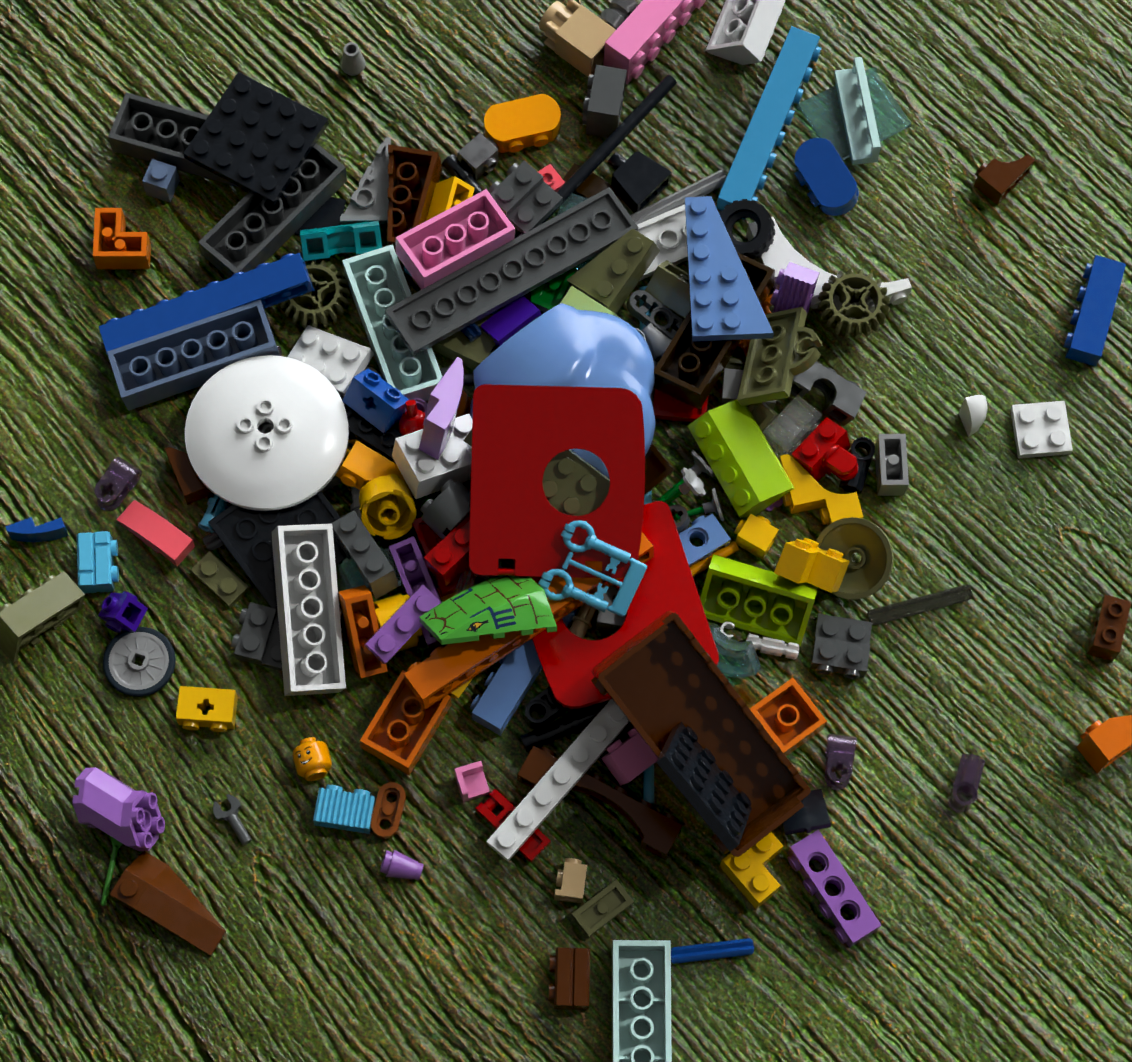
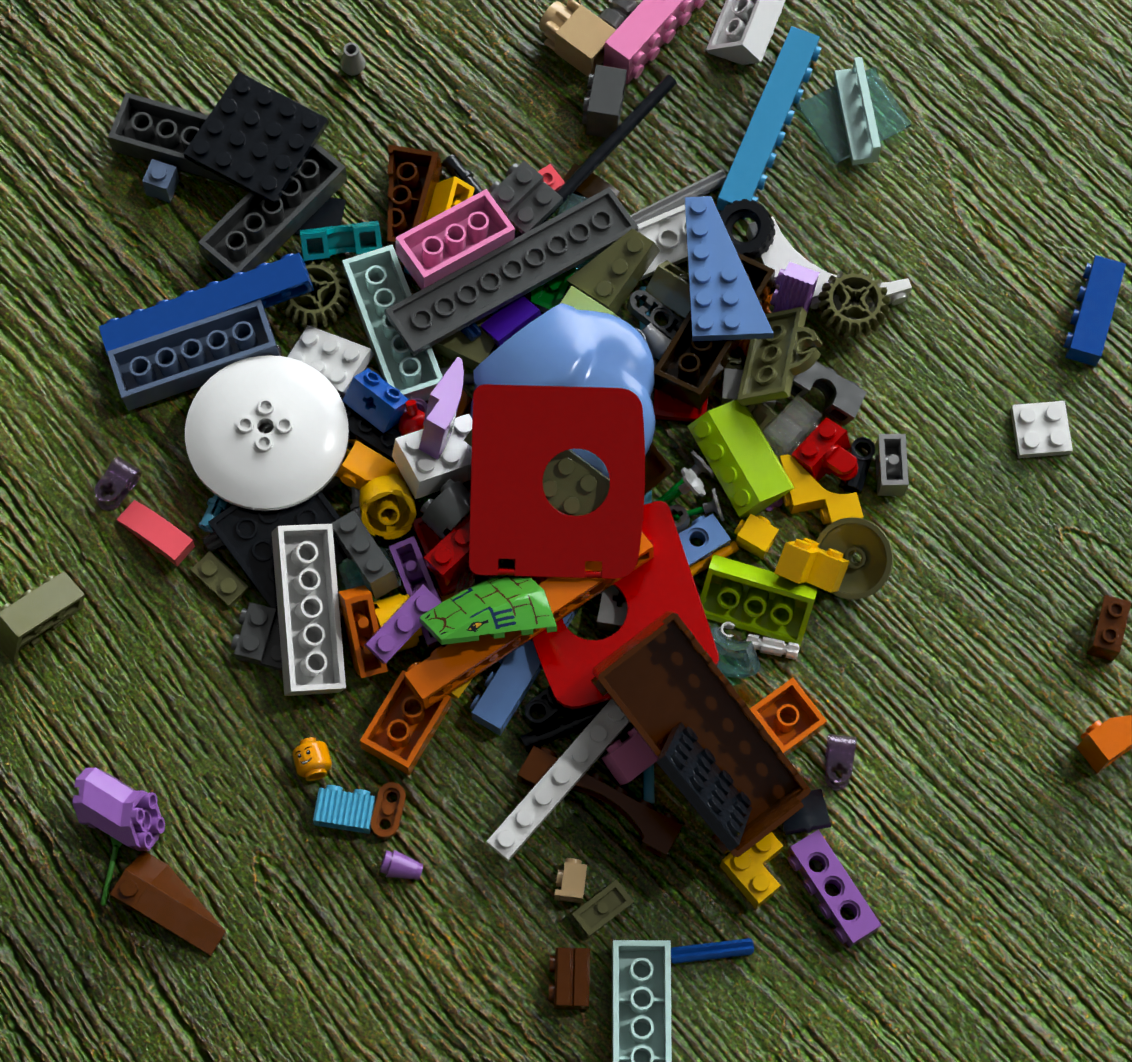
(28, 532): blue slope -> none
(96, 563): medium azure brick -> none
(115, 247): orange brick -> none
(122, 612): dark purple brick -> none
(133, 679): light grey wheel -> none
(189, 482): reddish brown slope -> none
(194, 701): yellow brick -> none
(233, 819): dark grey bar -> none
(371, 198): light grey wing -> none
(471, 781): bright pink panel -> none
(479, 155): flat silver brick -> none
(523, 123): light orange brick -> none
(537, 841): red plate -> none
(583, 620): tan axle -> none
(627, 587): medium azure piece -> none
(638, 179): black torso -> none
(826, 177): blue brick -> none
(841, 646): dark grey plate -> none
(920, 604): clear smoke axle -> none
(966, 781): clear purple piece -> none
(973, 413): white brick -> none
(1000, 178): reddish brown arch -> none

